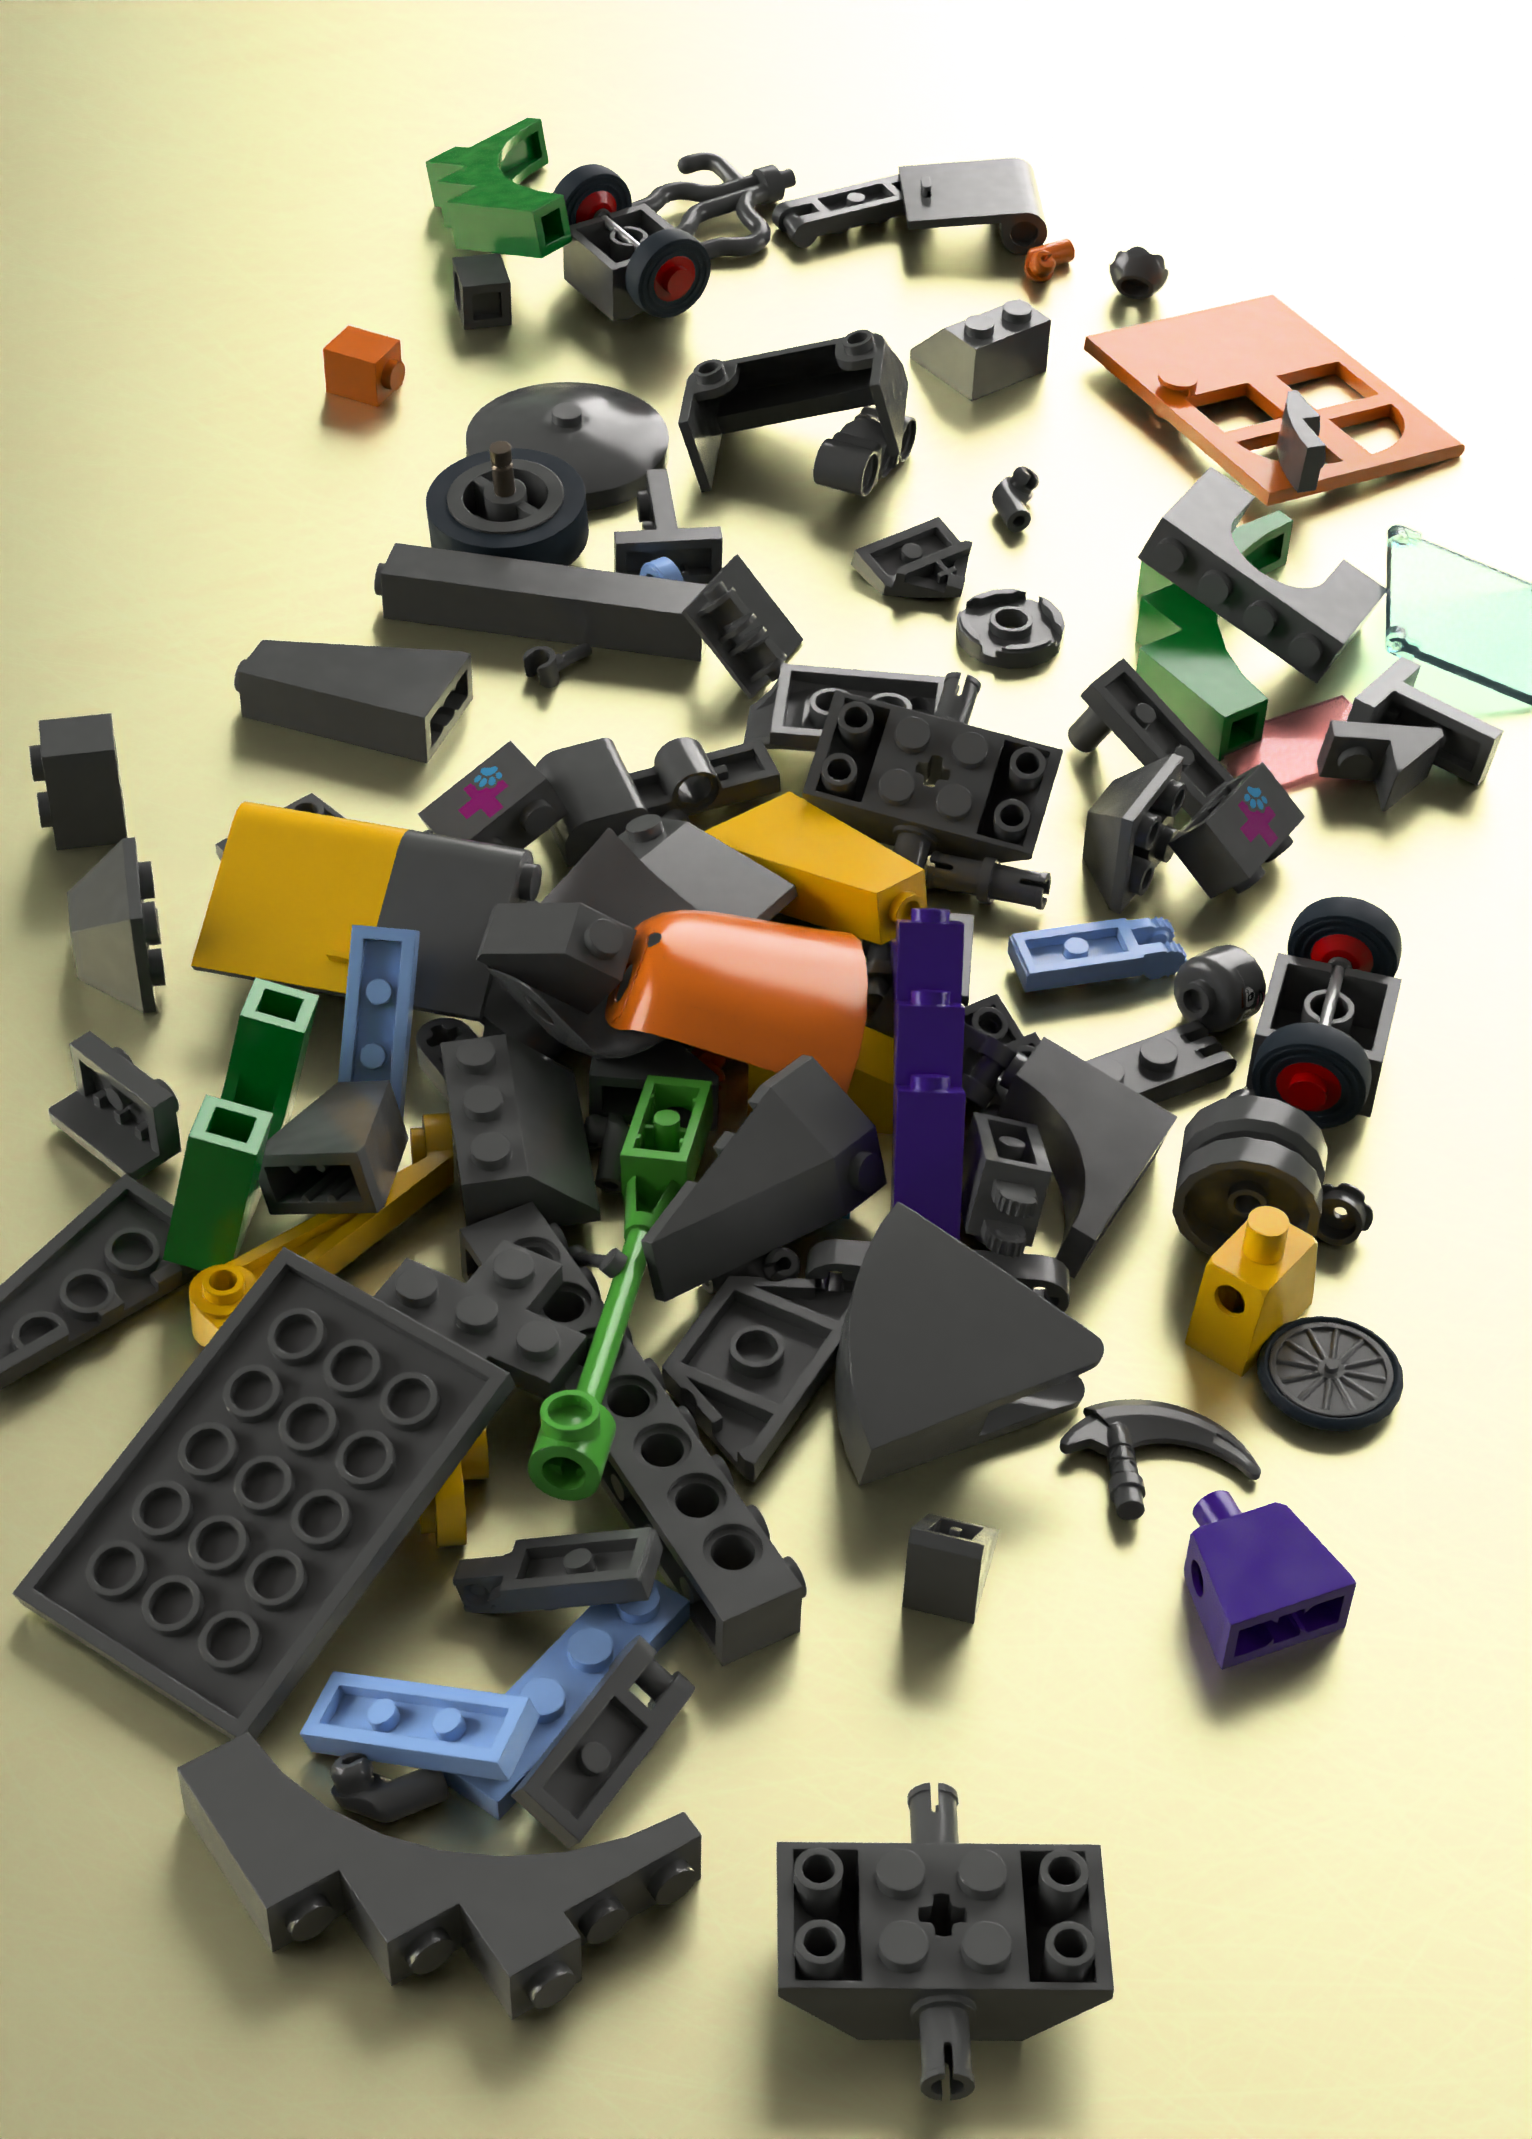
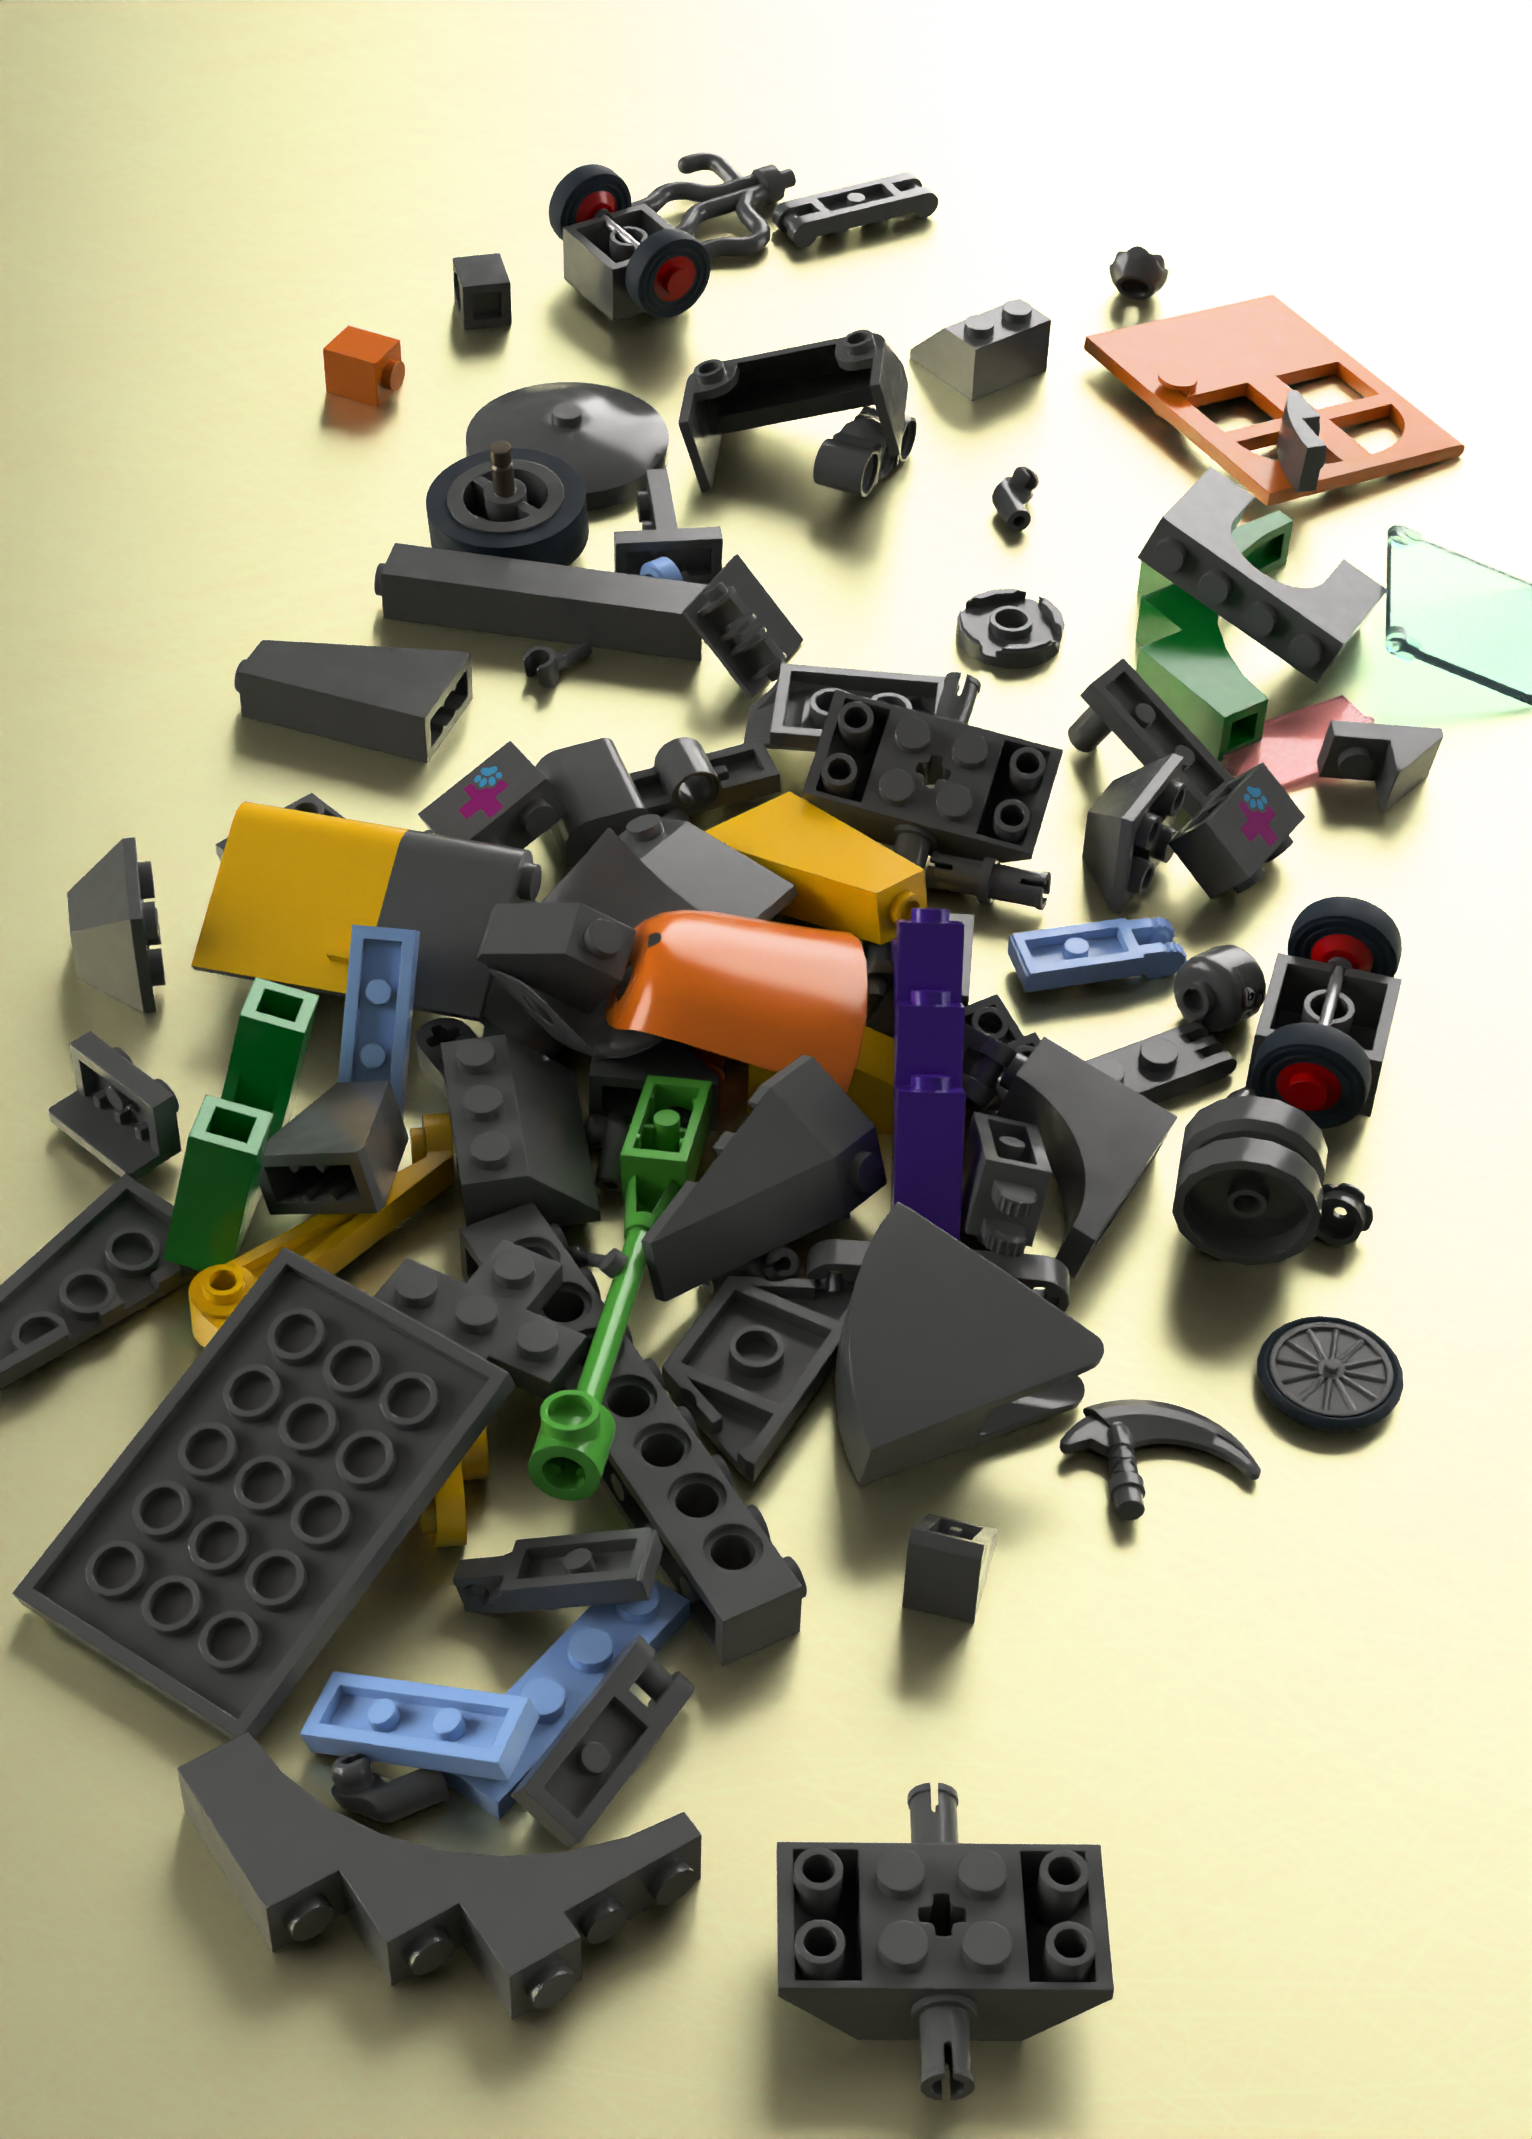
(81, 781): dark grey brick -> none
(484, 198): green arch -> none
(916, 562): dark grey slope -> none
(976, 195): door -> none
(1044, 258): orange arm -> none
(1261, 1579): dark purple torso -> none
(1267, 1272): yellow torso -> none
(1392, 699): dark grey bracket -> none

